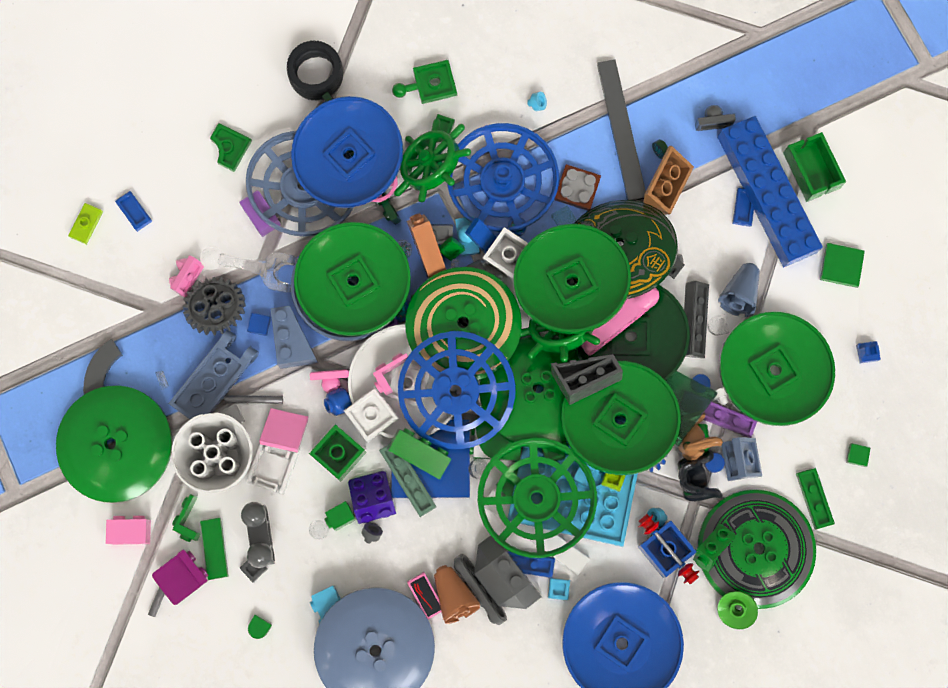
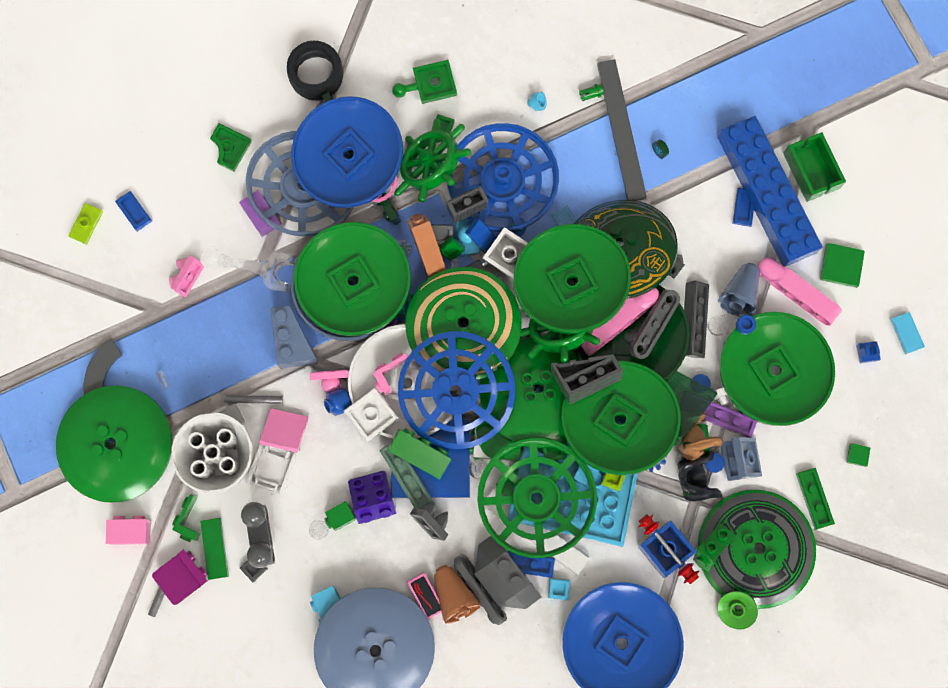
(212, 378): sand blue hinge -> none
(214, 306): dark grey gear -> none
(258, 627): green tile -> none
(259, 324): blue tile -> none
(338, 453): green brick -> none
(371, 532): dark grey tile -> none
(435, 526): none -> dark grey tile
(467, 204): none -> dark grey brick
(577, 187): light grey piece -> none
(592, 92): none -> green pin
(654, 324): none -> dark grey plate
(658, 515): medium azure tile -> none
(668, 181): medium nougat slope -> none
(714, 119): dark grey tile -> none
(745, 324): none -> blue tile
(799, 291): none -> bright pink piece
(907, 333): none -> medium azure tile

